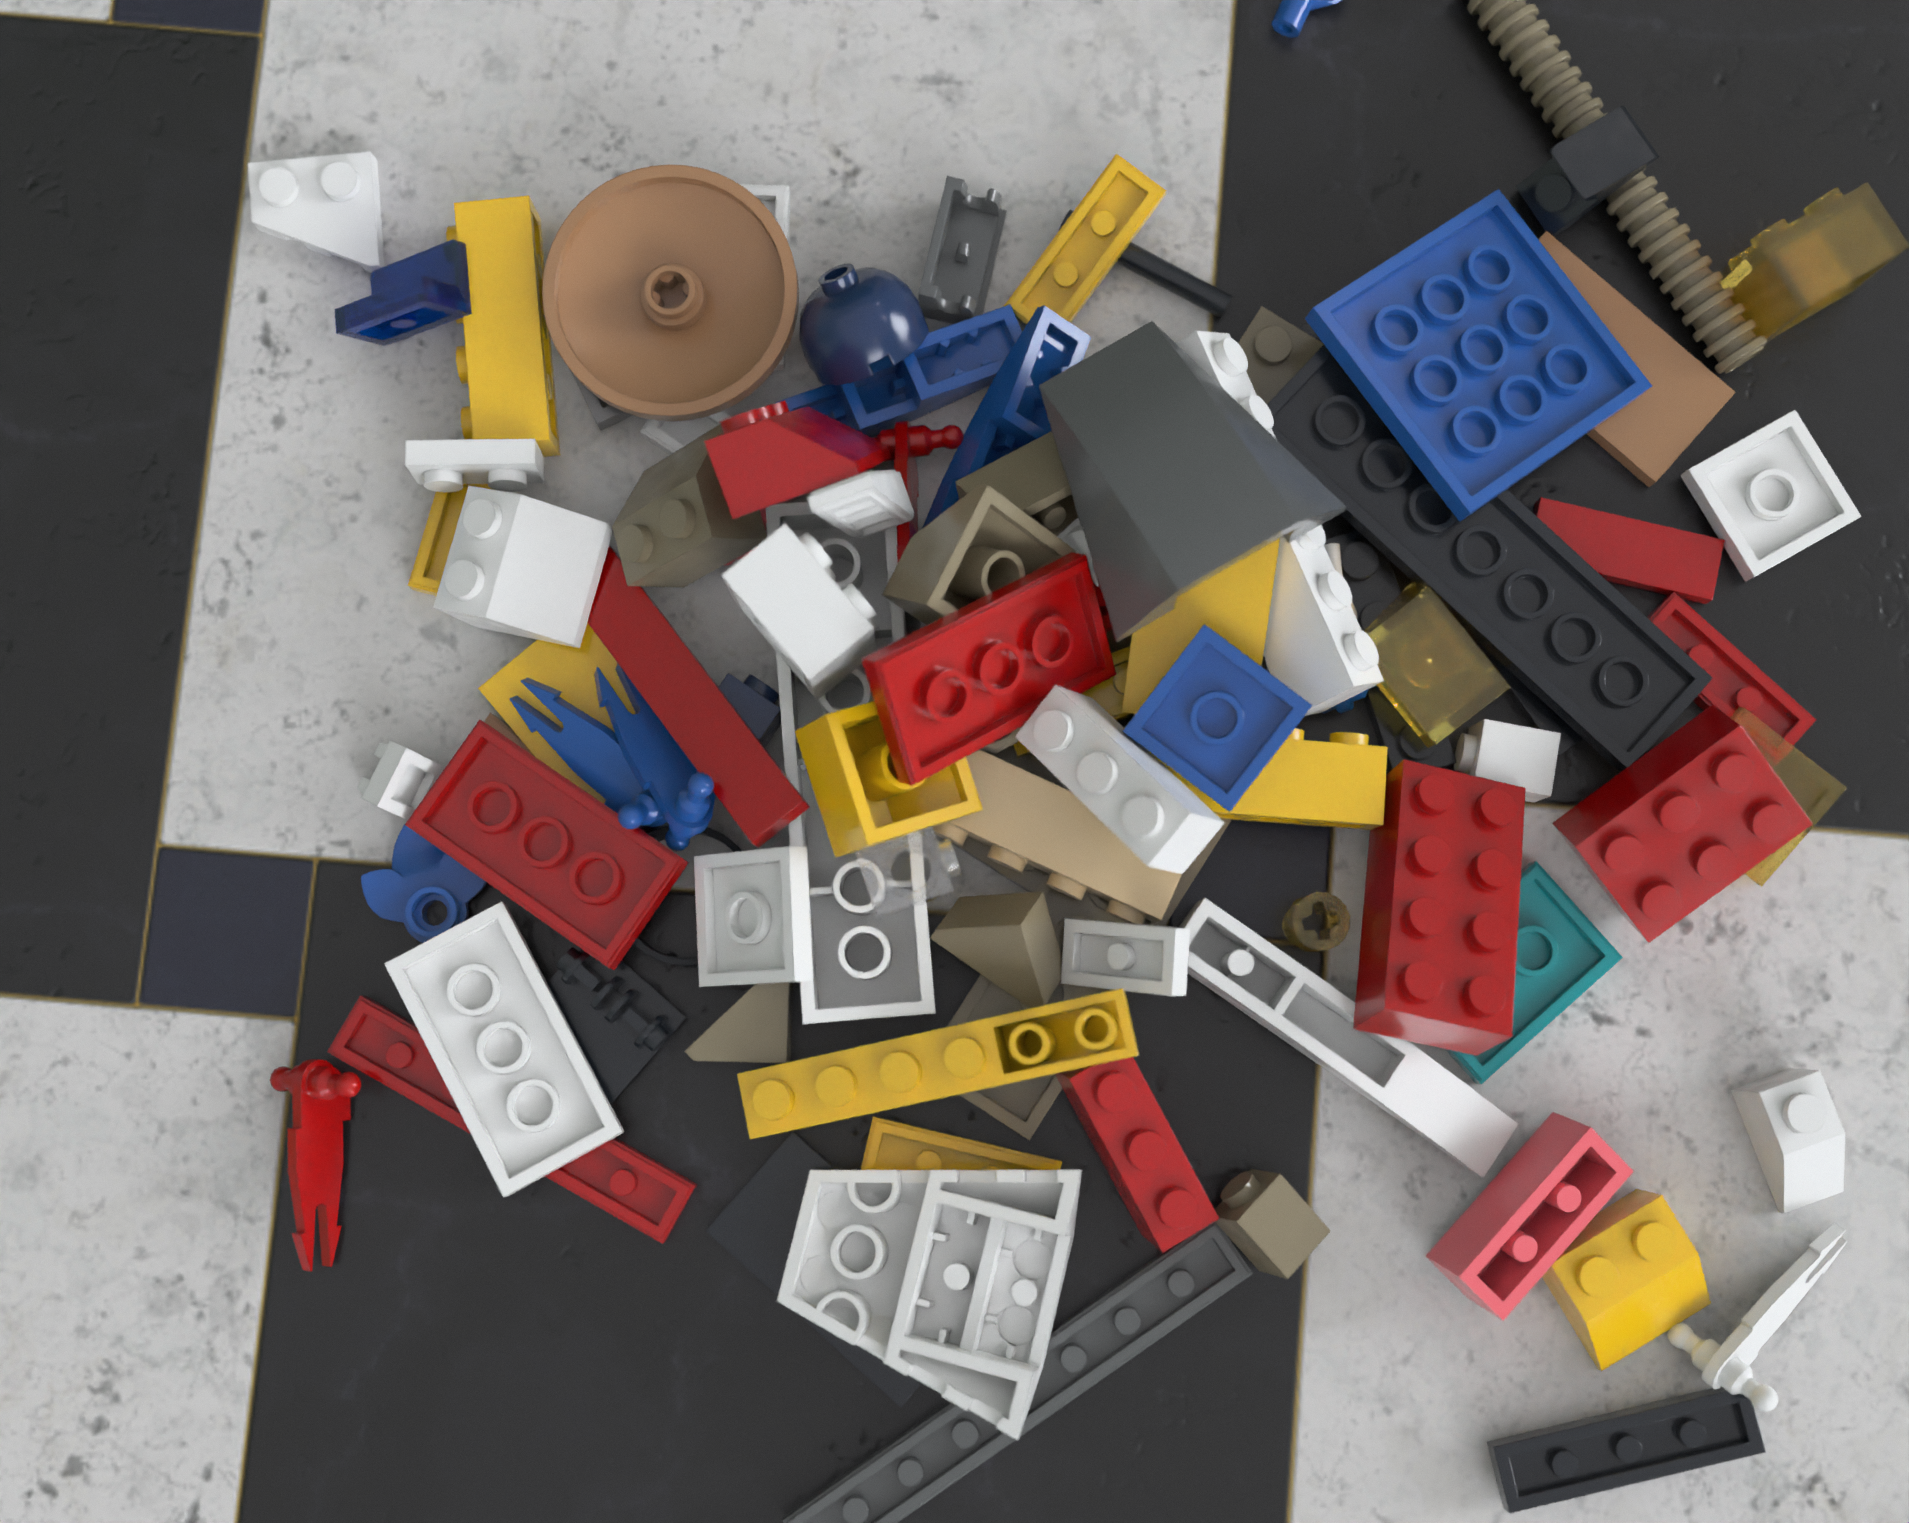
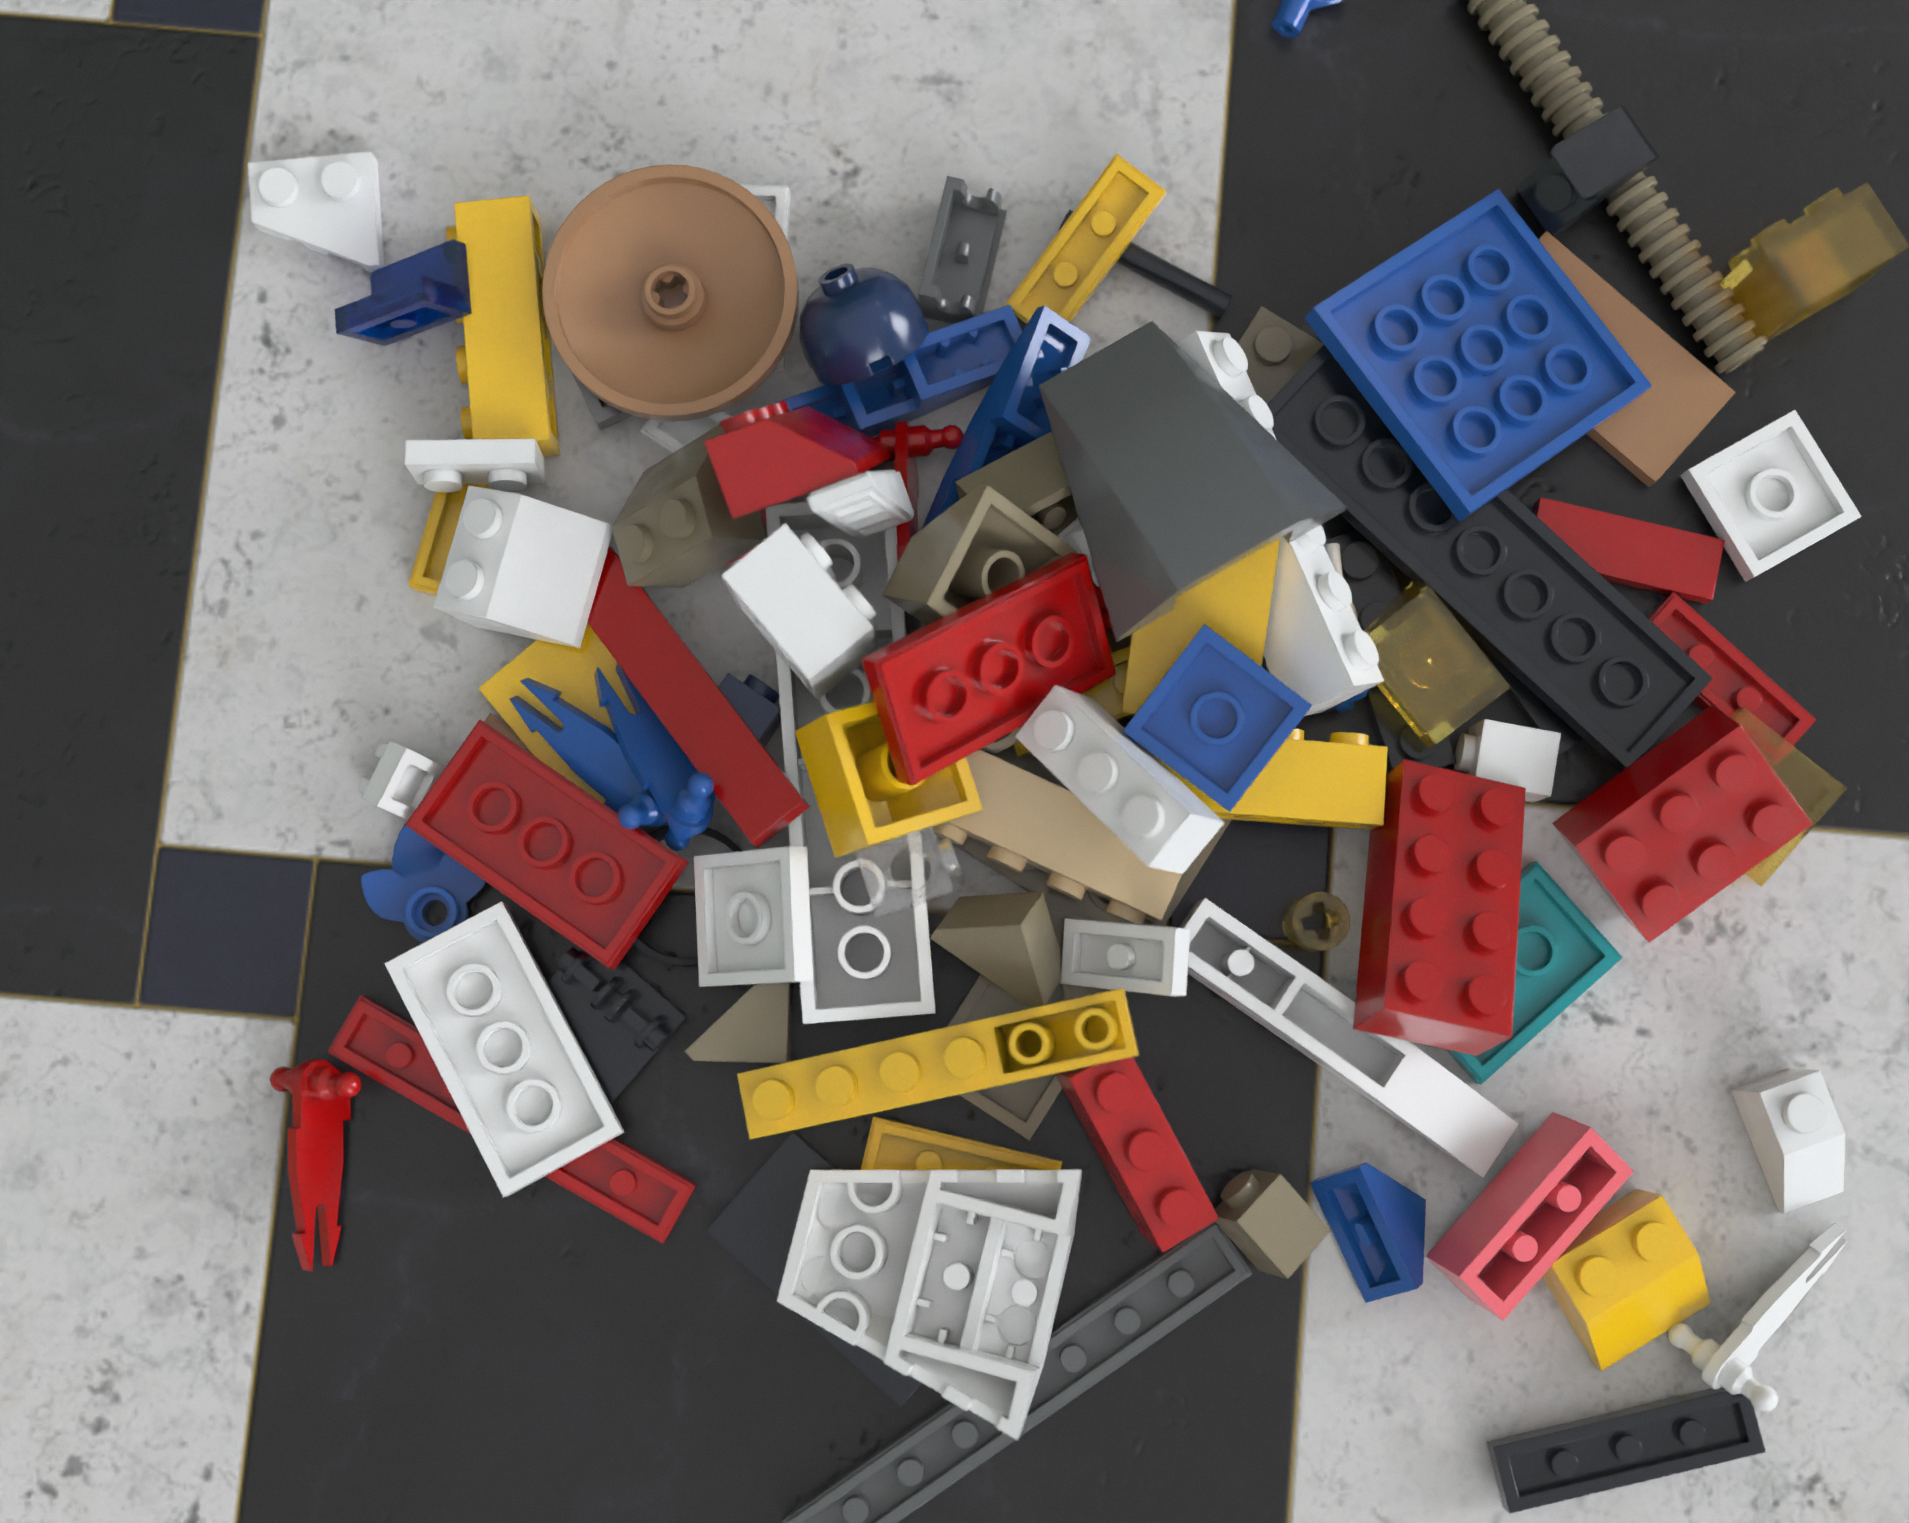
(1376, 1228): none -> blue slope

